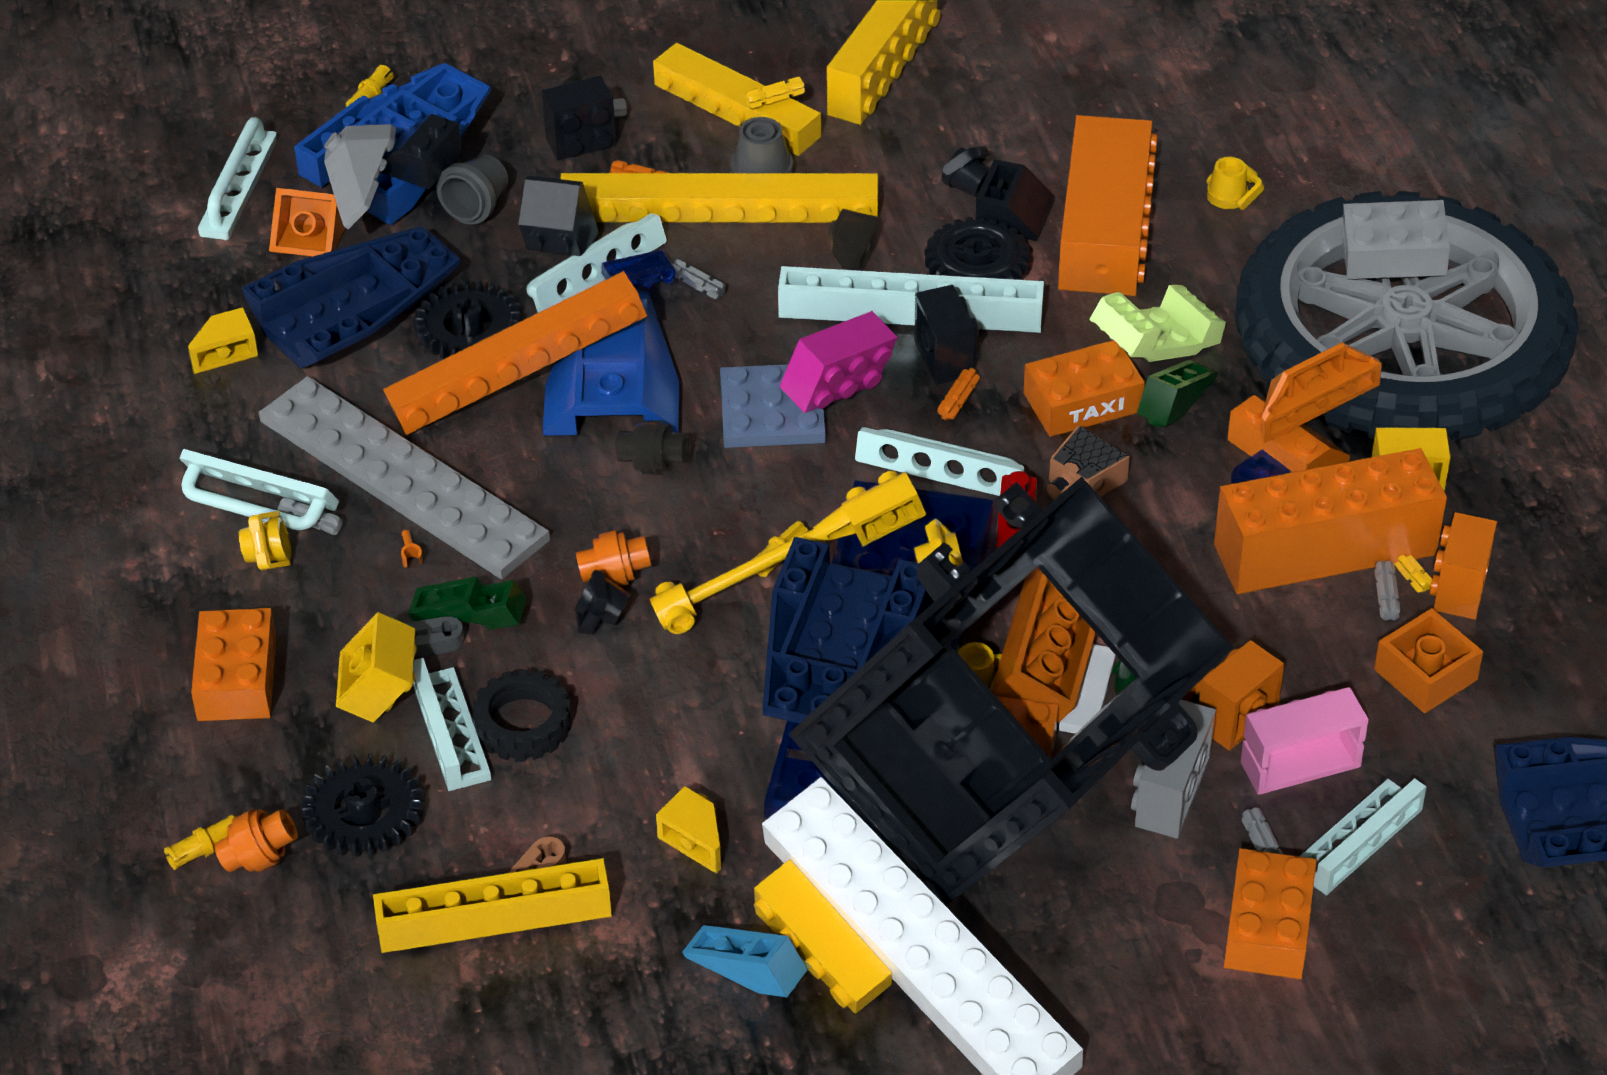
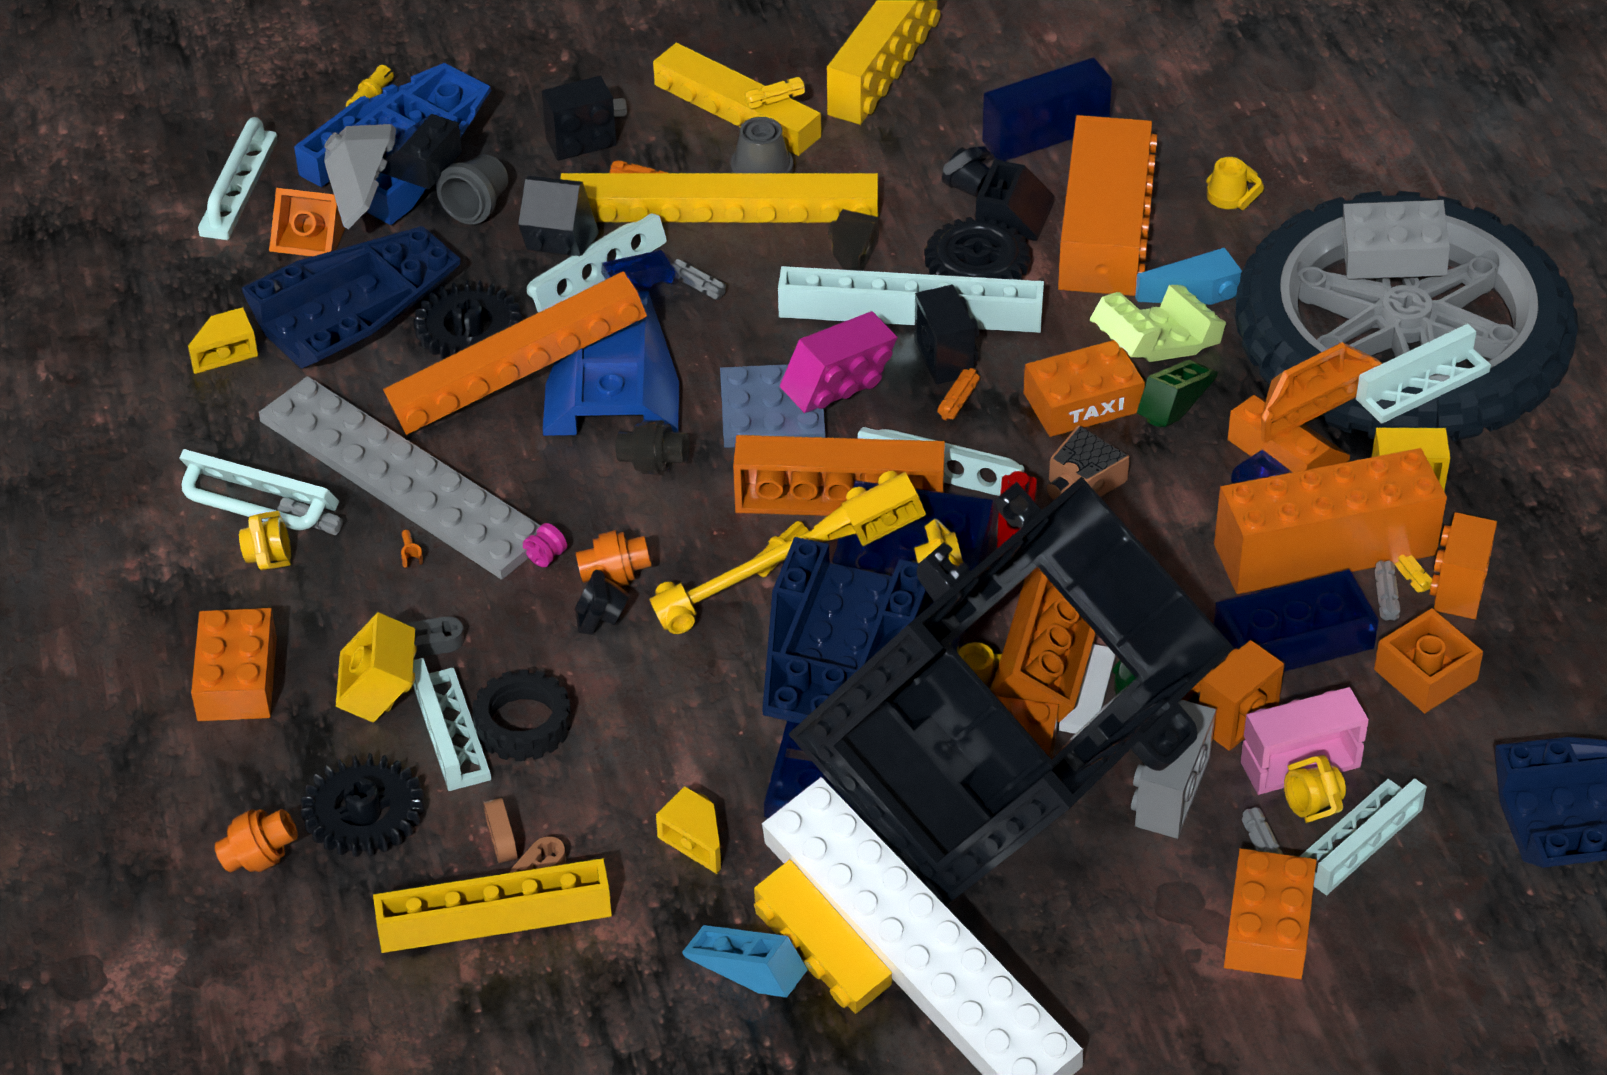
(198, 844): yellow pin -> none
(471, 602): dark green slope -> none
(500, 830): none -> nougat beam
(545, 545): none -> dark pink wheel
(818, 472): none -> orange brick
(1043, 108): none -> clear blue brick
(1208, 276): none -> dark azure slope
(1302, 620): none -> clear blue brick
(1314, 788): none -> yellow piece
(1414, 370): none -> light aqua fence

